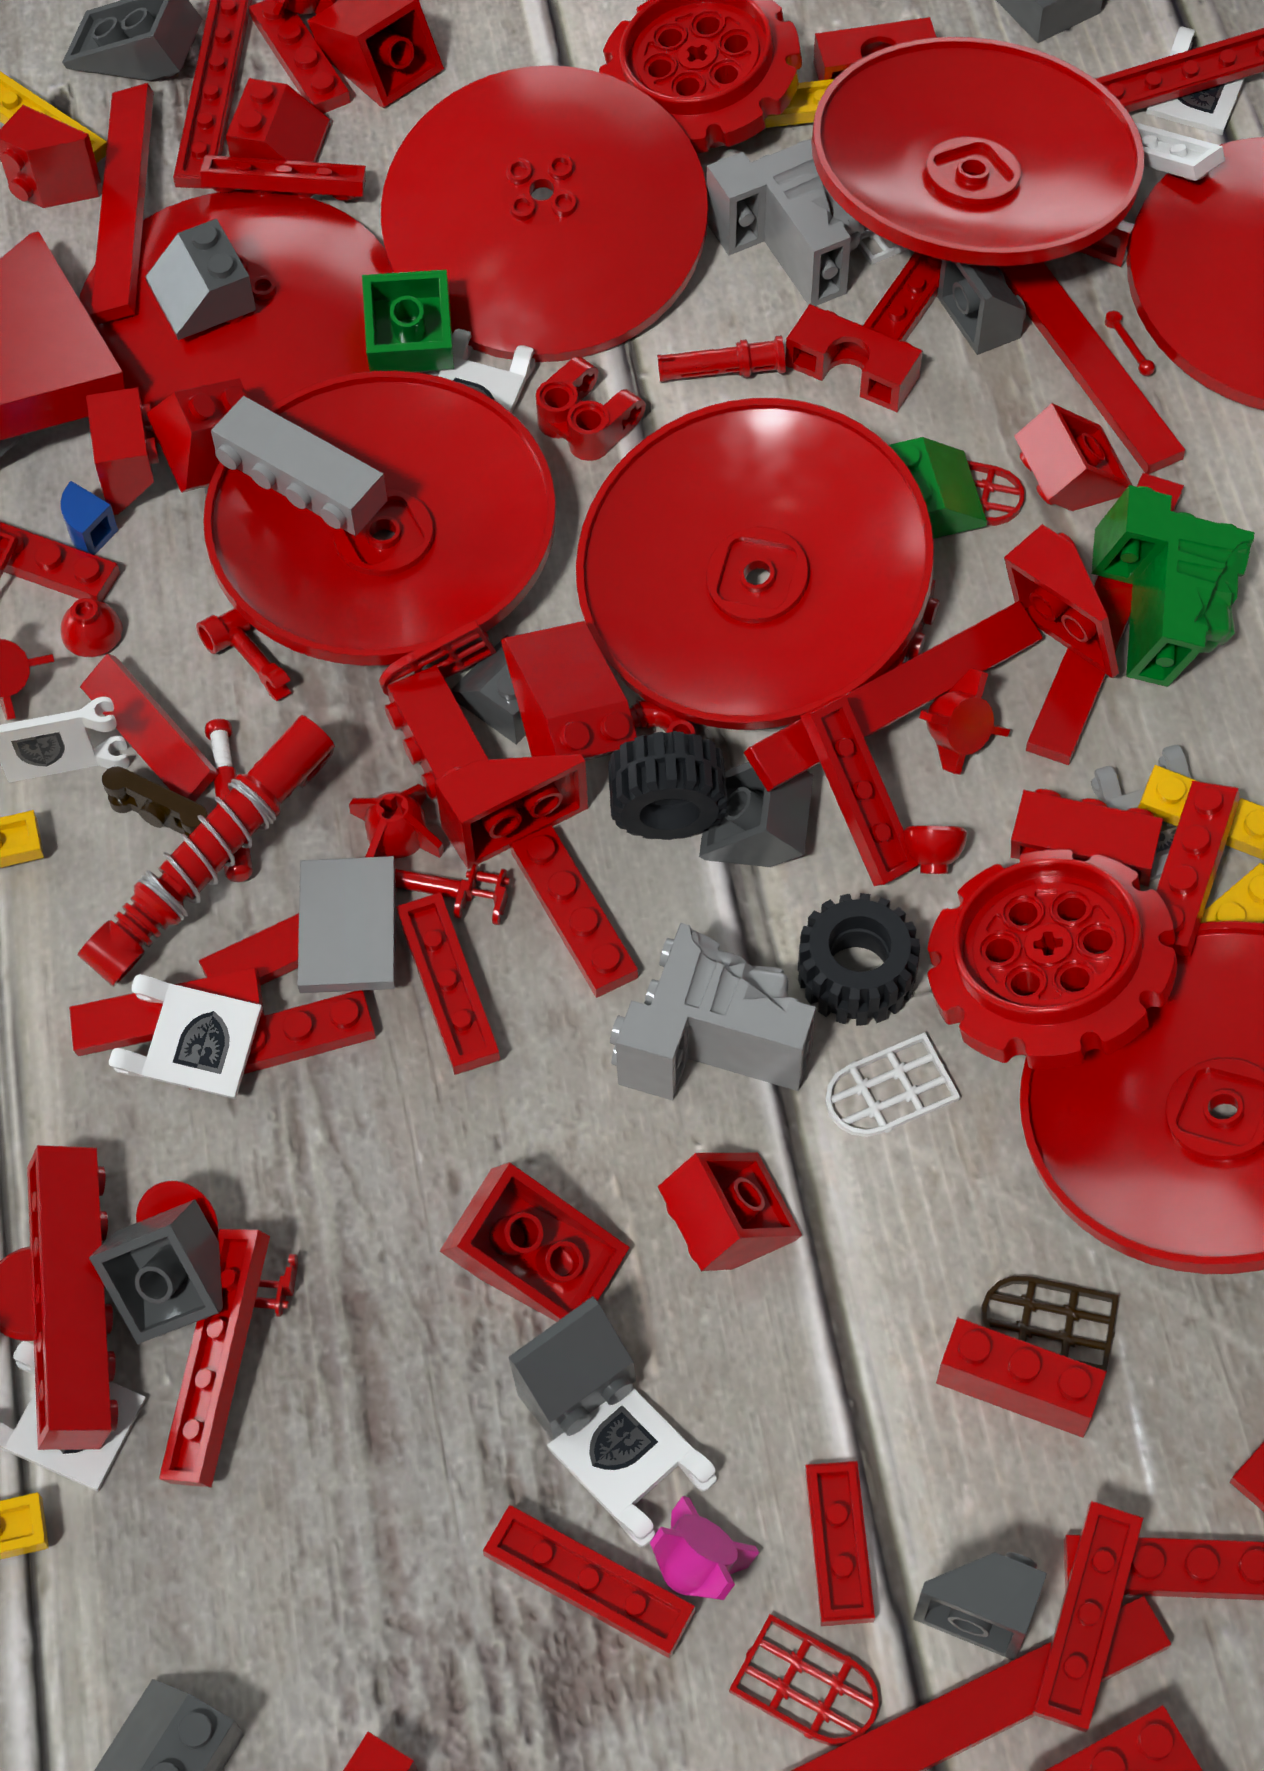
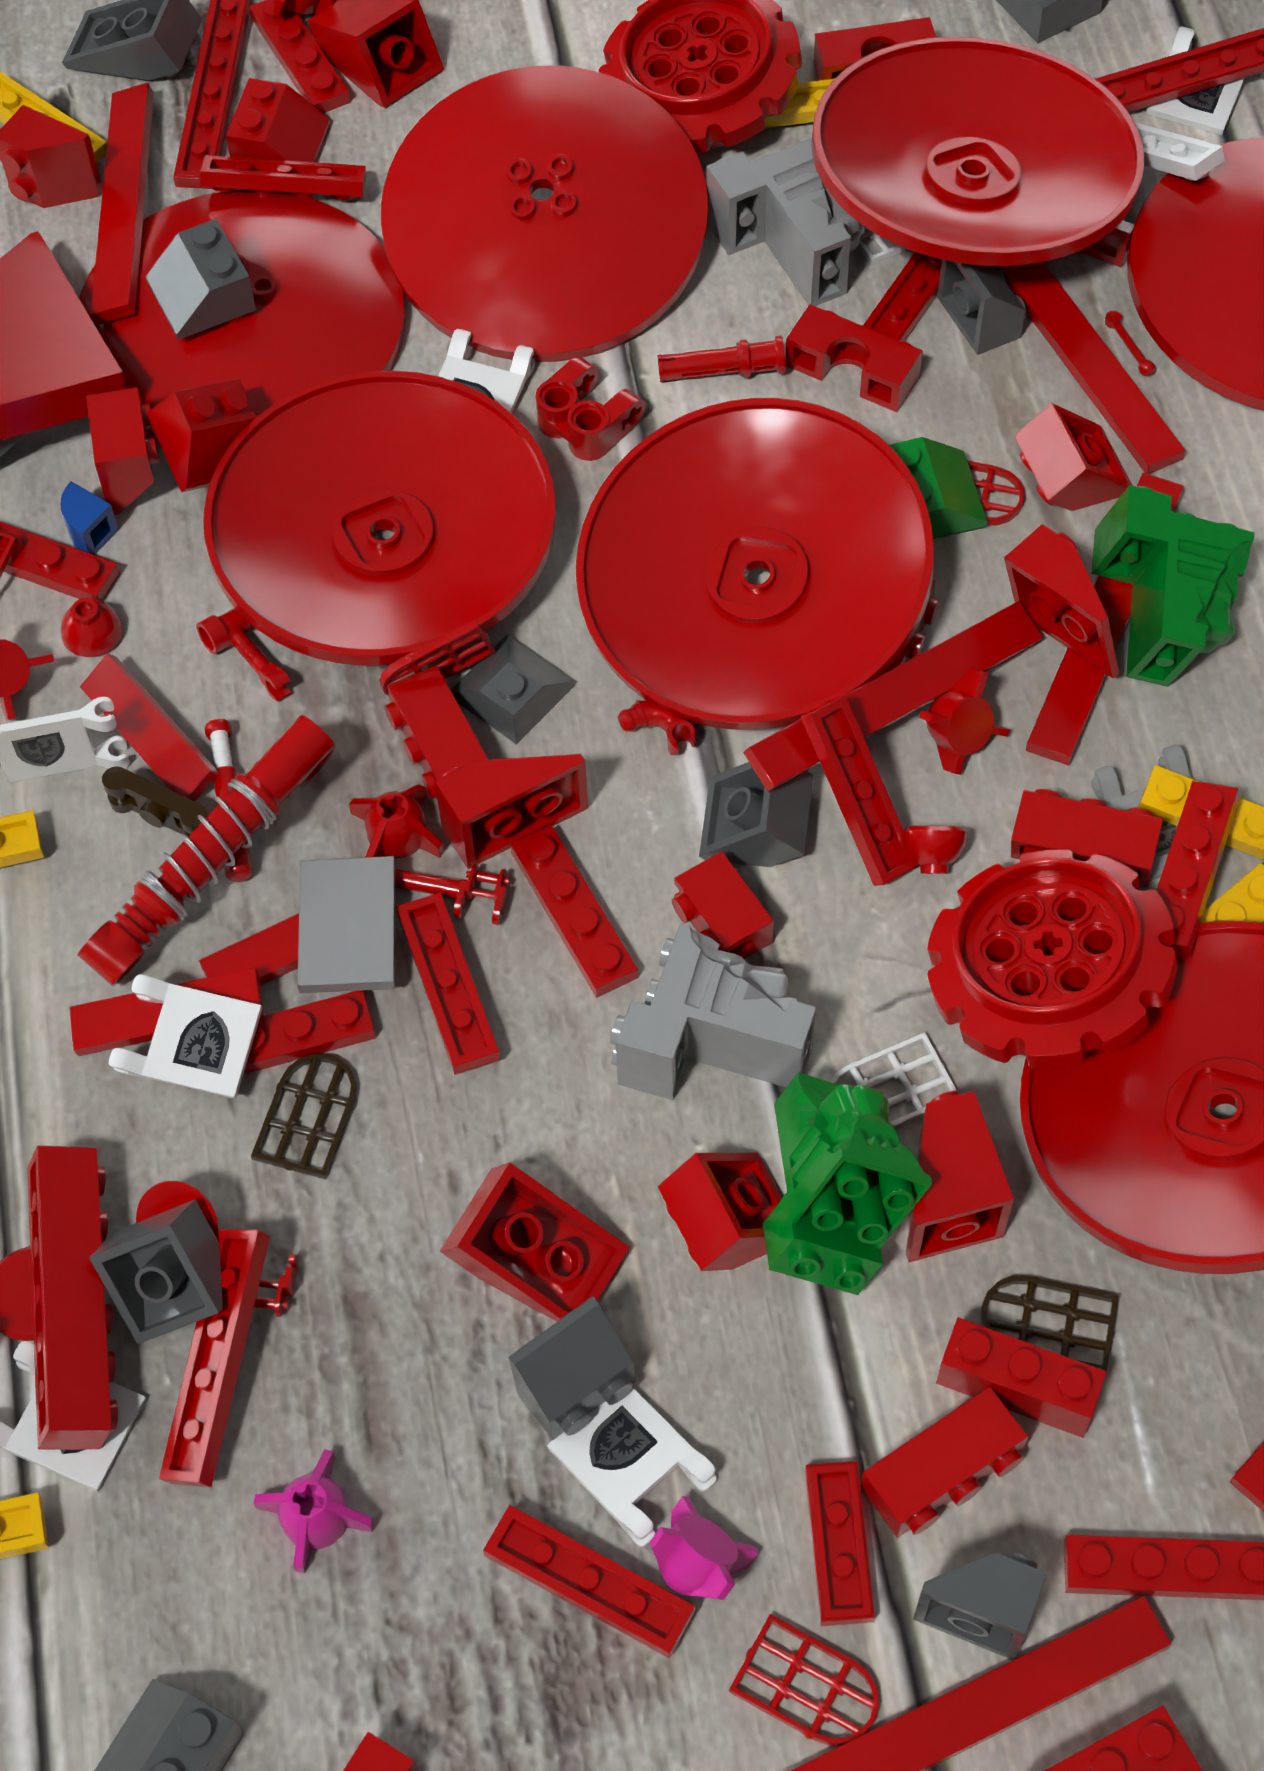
(291, 1125): none -> dark brown window
(299, 466): light grey brick -> none
(313, 1511): none -> dark pink piece
(408, 321): green brick -> none
(567, 693): red slope -> none
(667, 785): black tyre -> none
(723, 907): none -> red brick
(843, 1183): none -> green brick
(865, 926): black tyre -> none
(944, 1464): none -> red brick
(968, 1187): none -> red slope
(1088, 1617): red plate -> none

